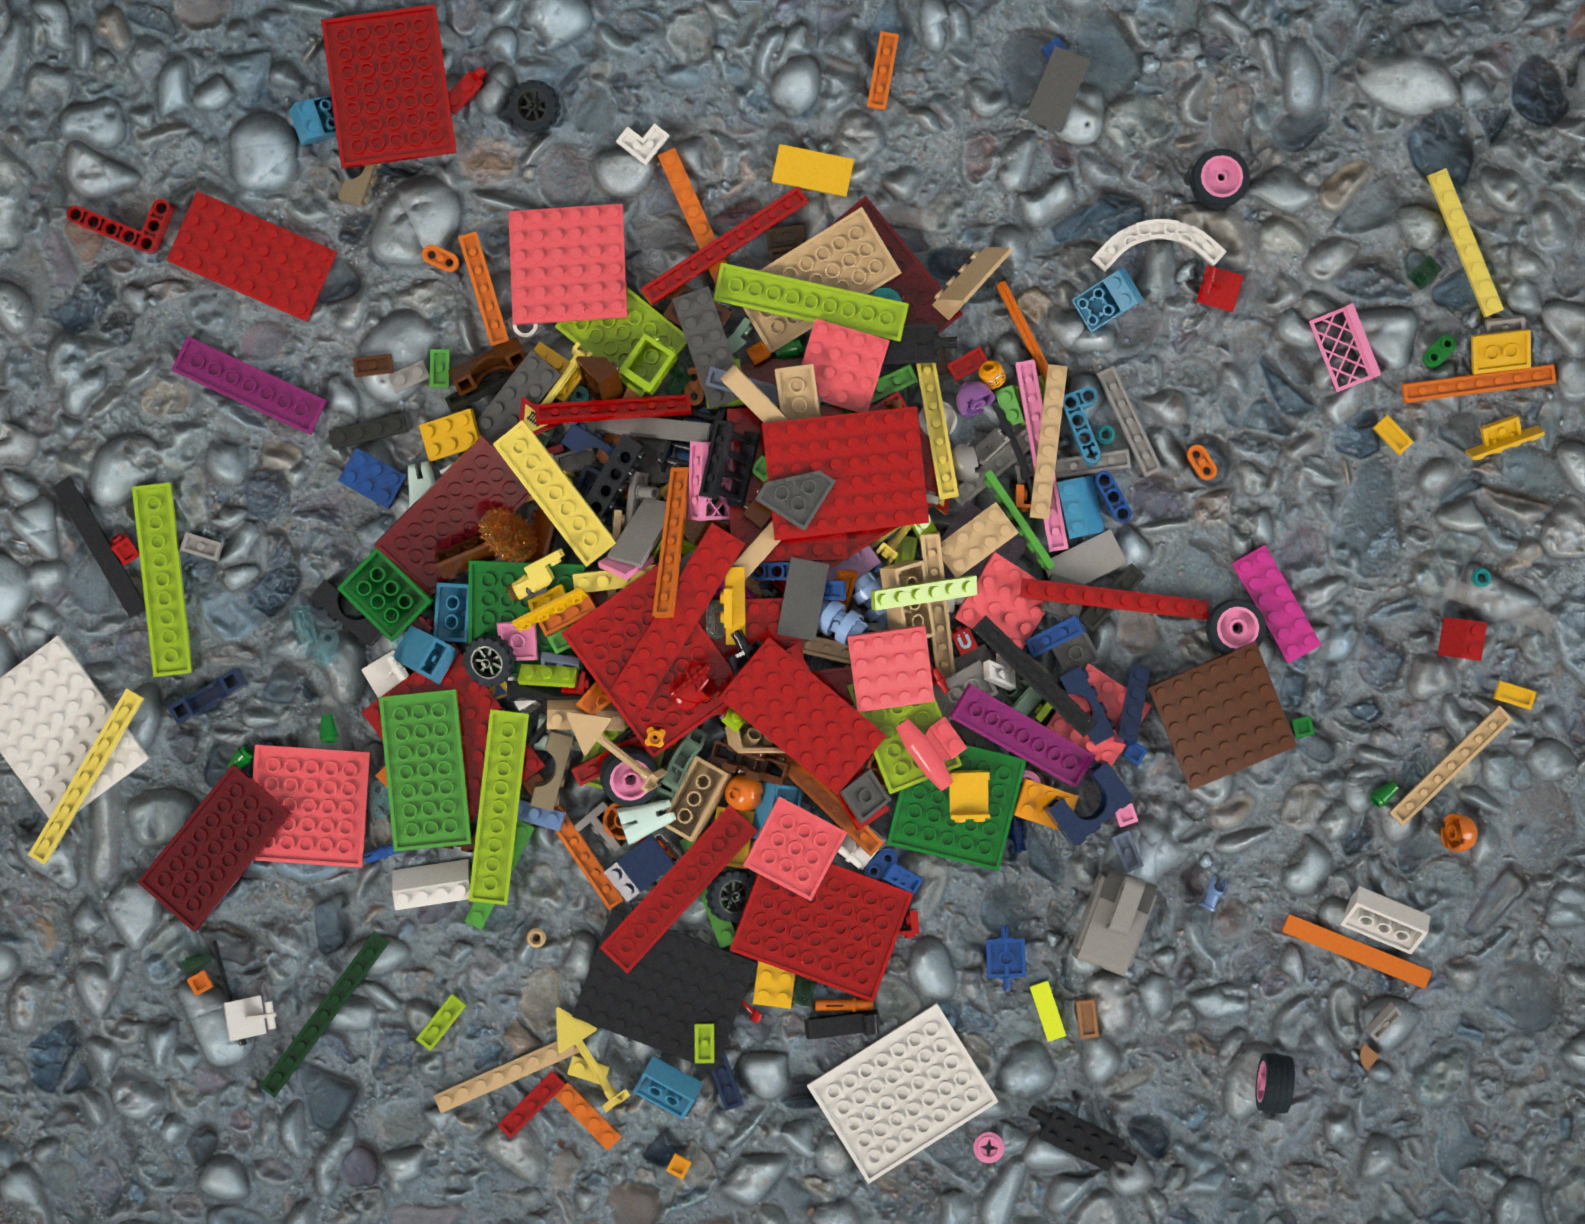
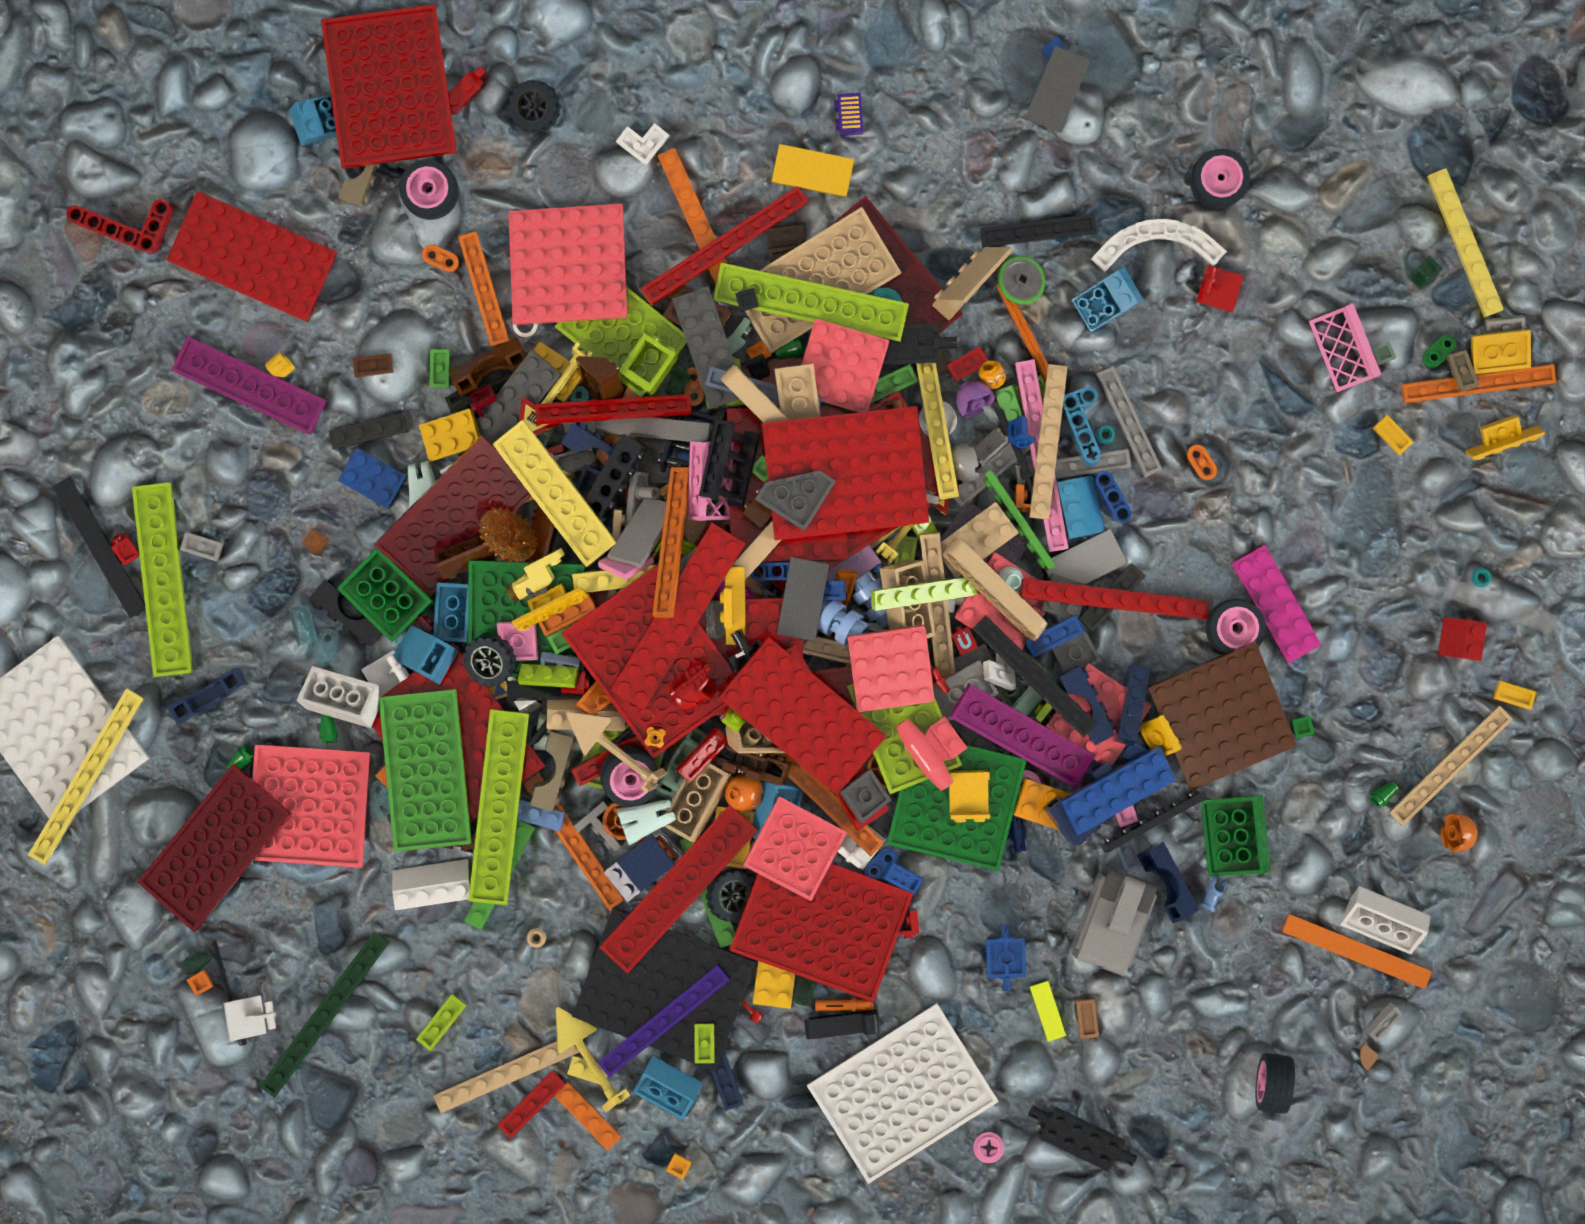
(279, 365): none -> yellow piece
(315, 541): none -> clear orange plate
(340, 697): none -> white slope
(379, 853): blue pin -> none
(409, 376): light grey plate -> none
(419, 179): none -> wheel
(482, 398): none -> dark red bracket
(663, 1021): none -> dark purple plate
(702, 755): none -> red tile
(747, 300): none -> black tile
(757, 366): none -> black tile
(850, 114): none -> dark purple brick
(882, 71): orange plate -> none
(995, 589): none -> tan beam
(1012, 577): none -> light aqua piece
(1018, 291): none -> flat silver wheel
(1018, 433): none -> blue bracket
(1038, 231): none -> black plate
(1117, 790): none -> blue plate
(1146, 824): none -> black plate
(1158, 733): none -> yellow plate
(1179, 899): none -> dark blue arch
(1235, 835): none -> green slope
(1383, 353): none -> sand green plate
(1462, 371): none -> dark tan plate

